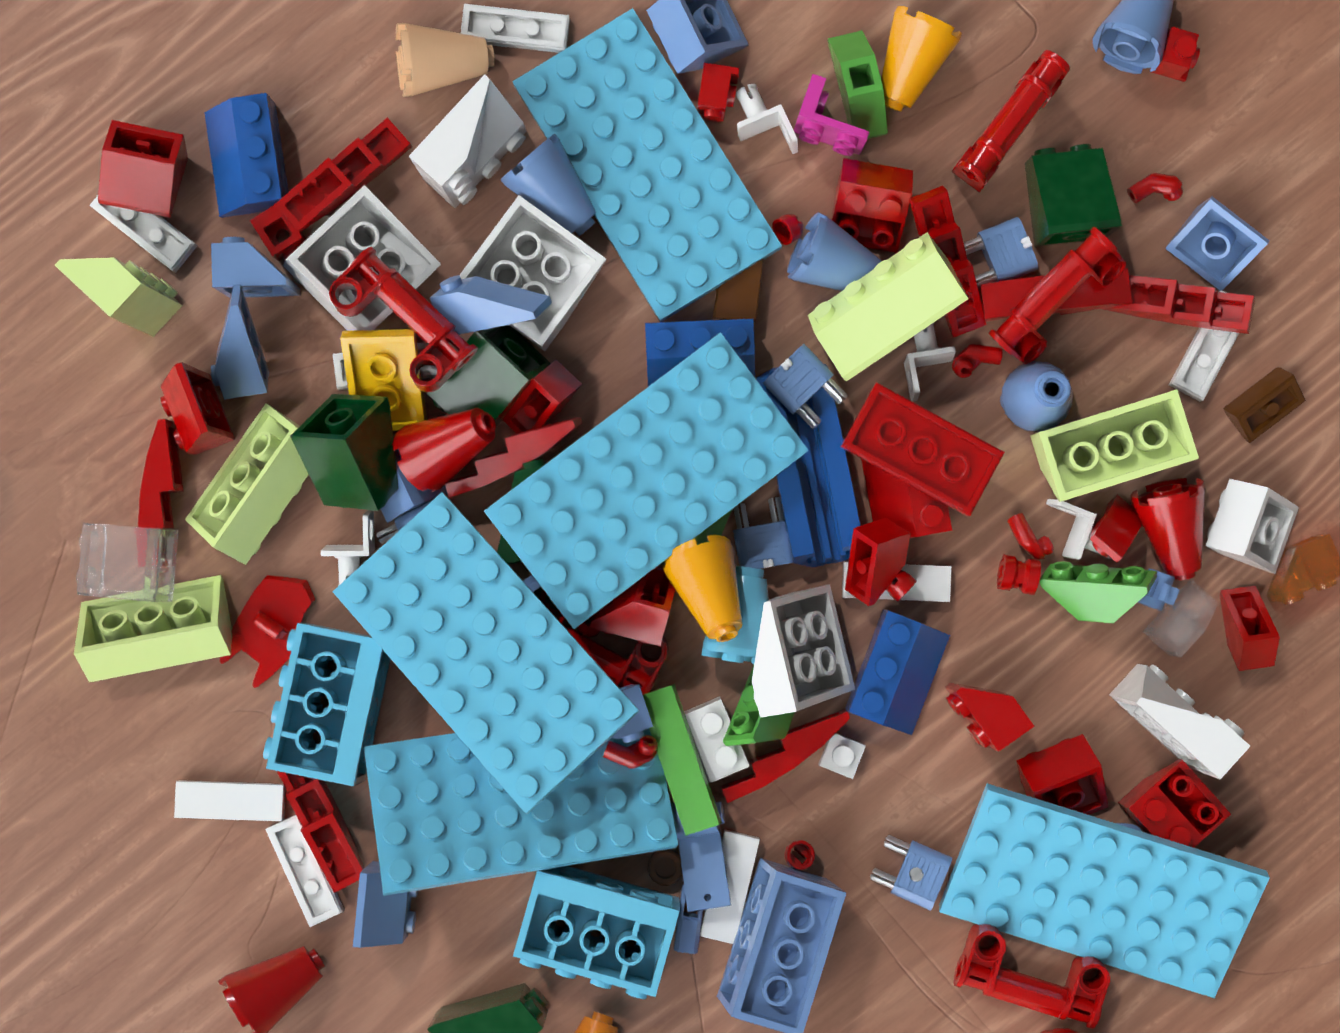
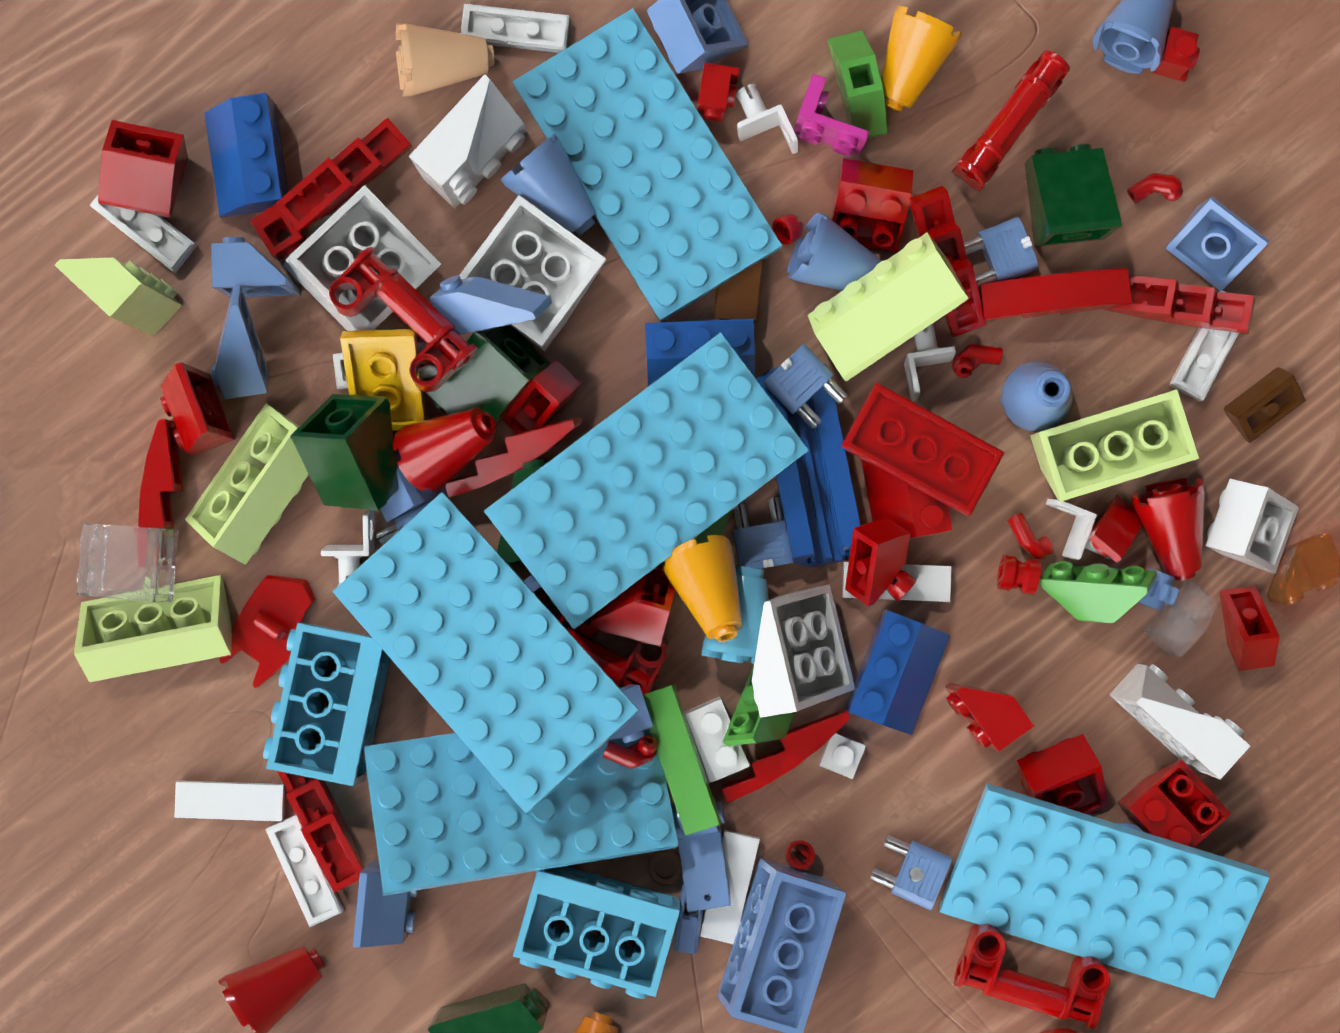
(1093, 258): red piece -> none

